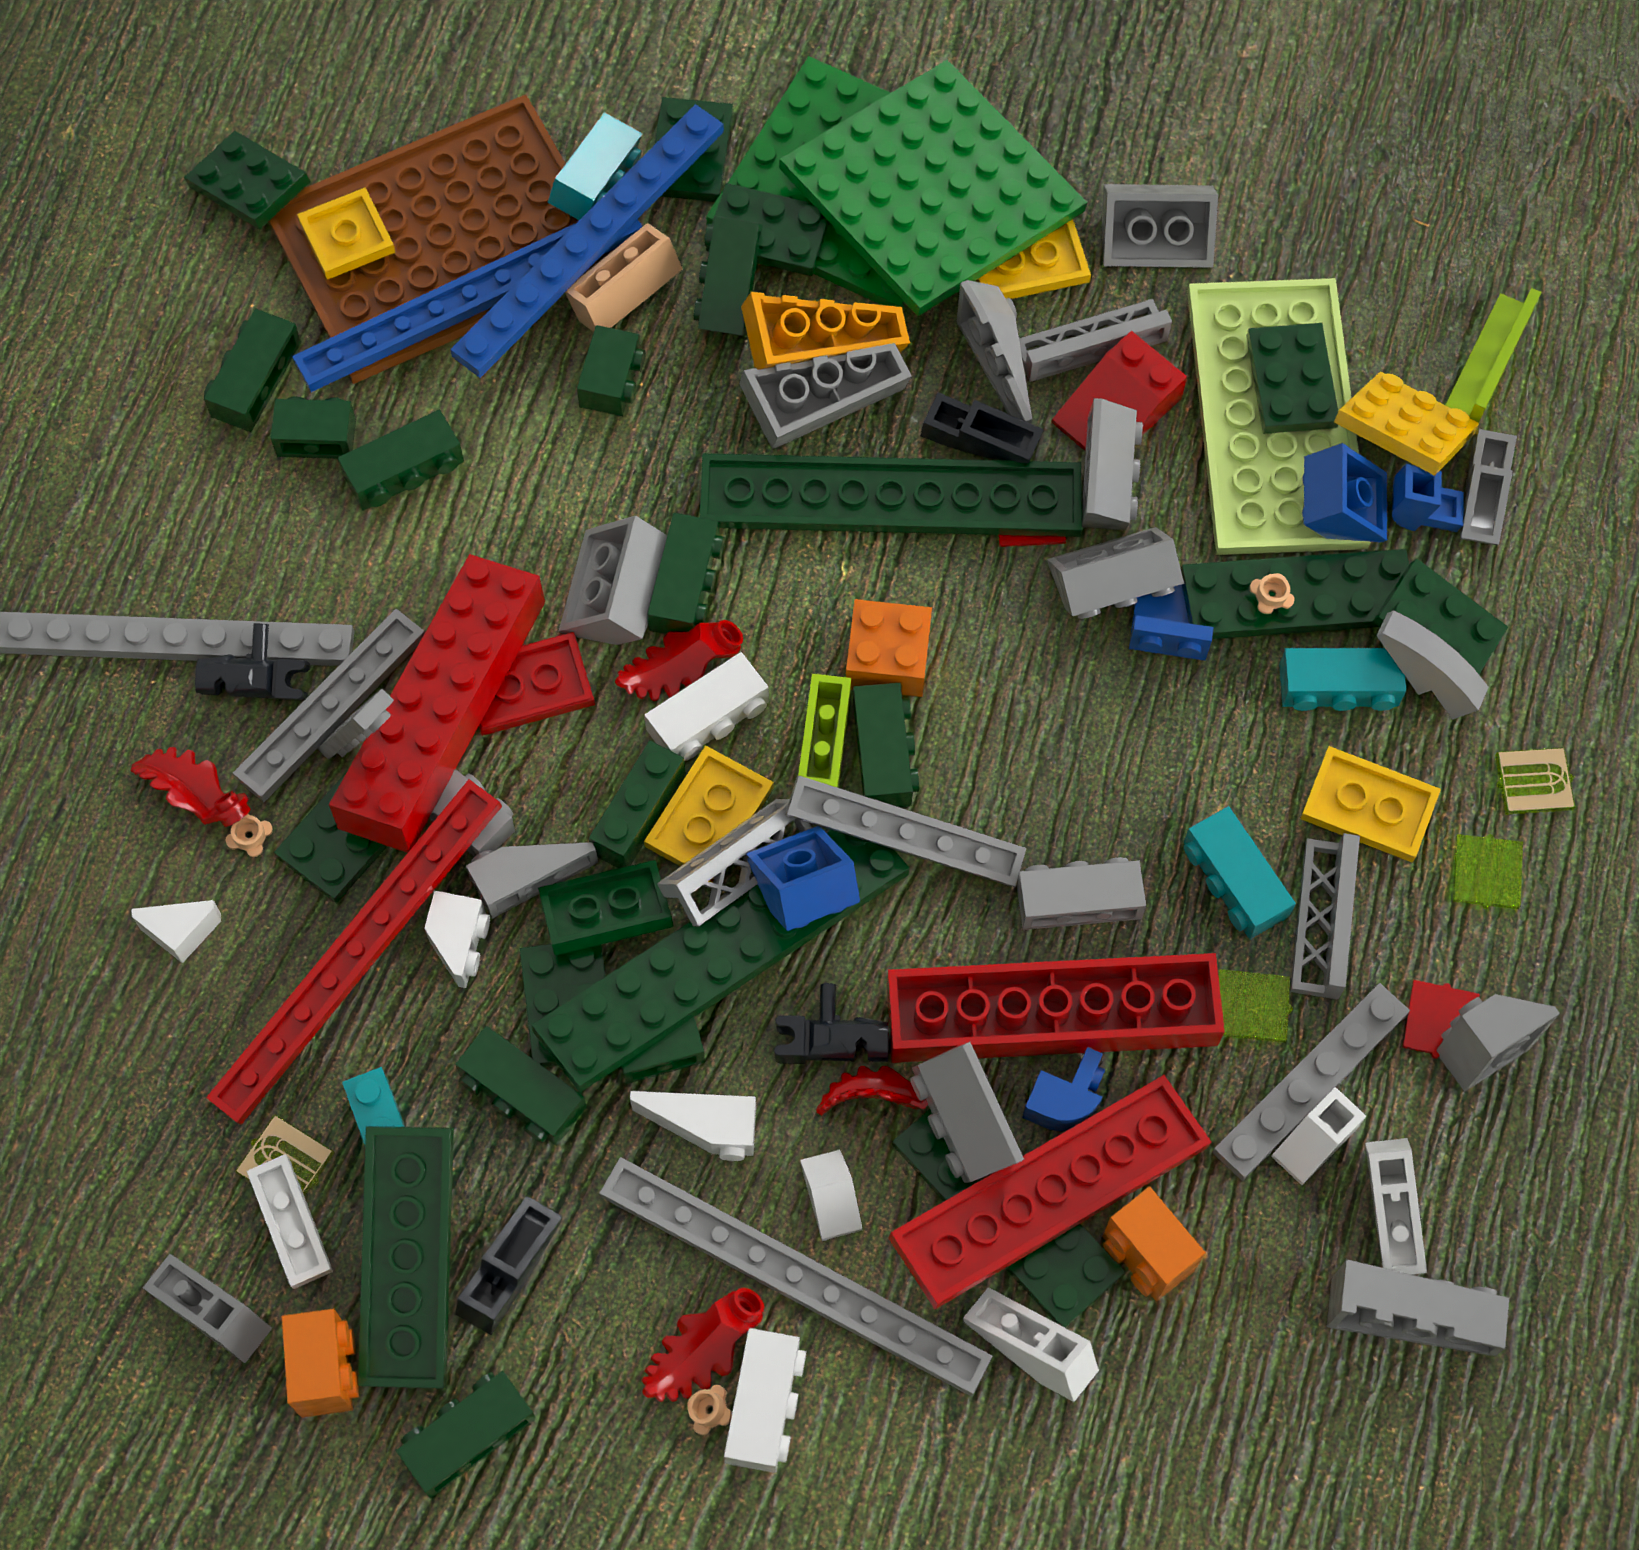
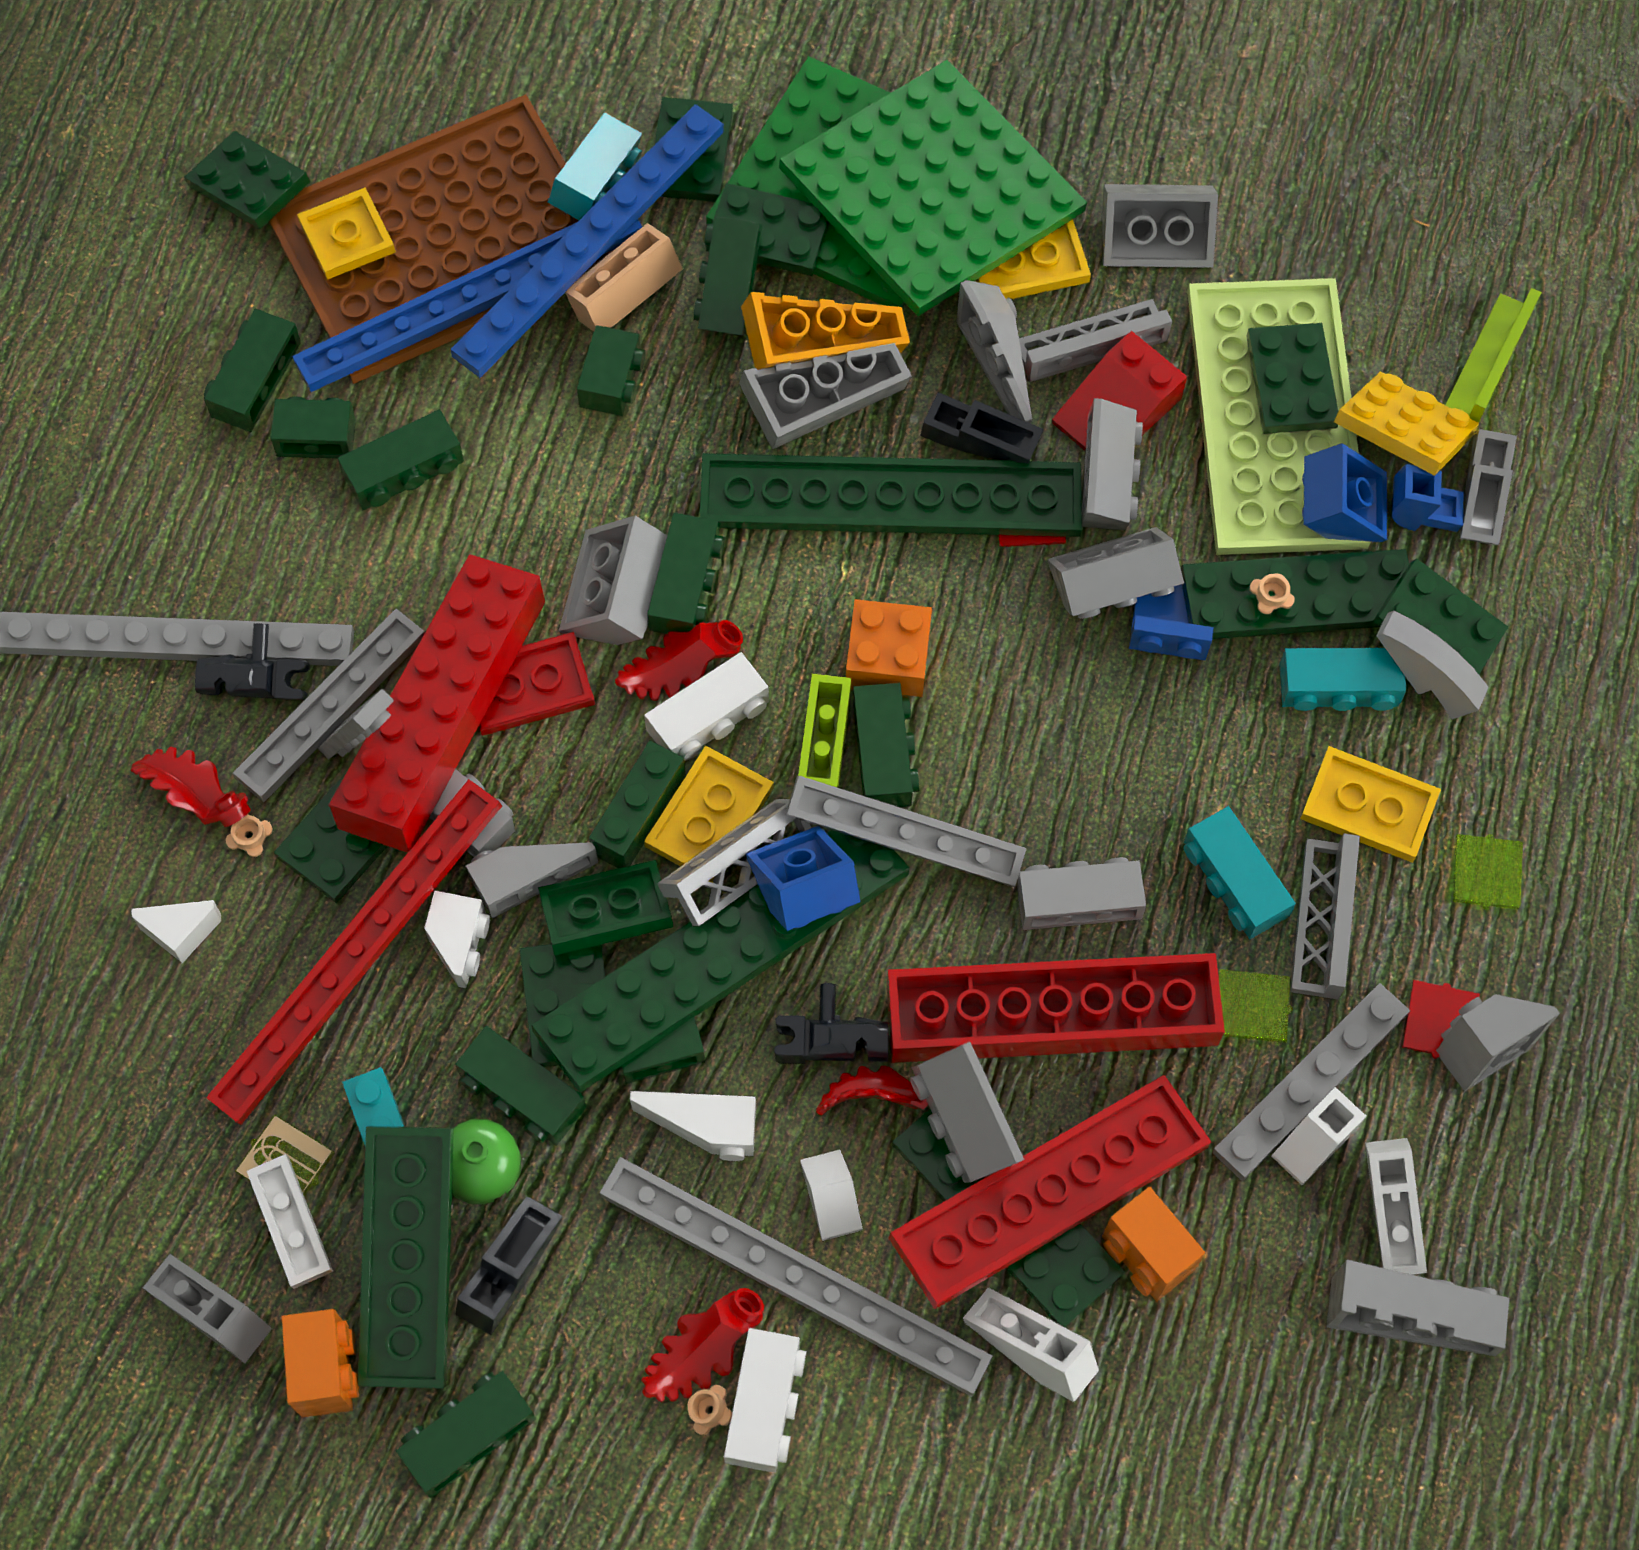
(483, 1161): none -> bright green cylinder
(1064, 1104): blue brick -> none
(1535, 781): piece -> none

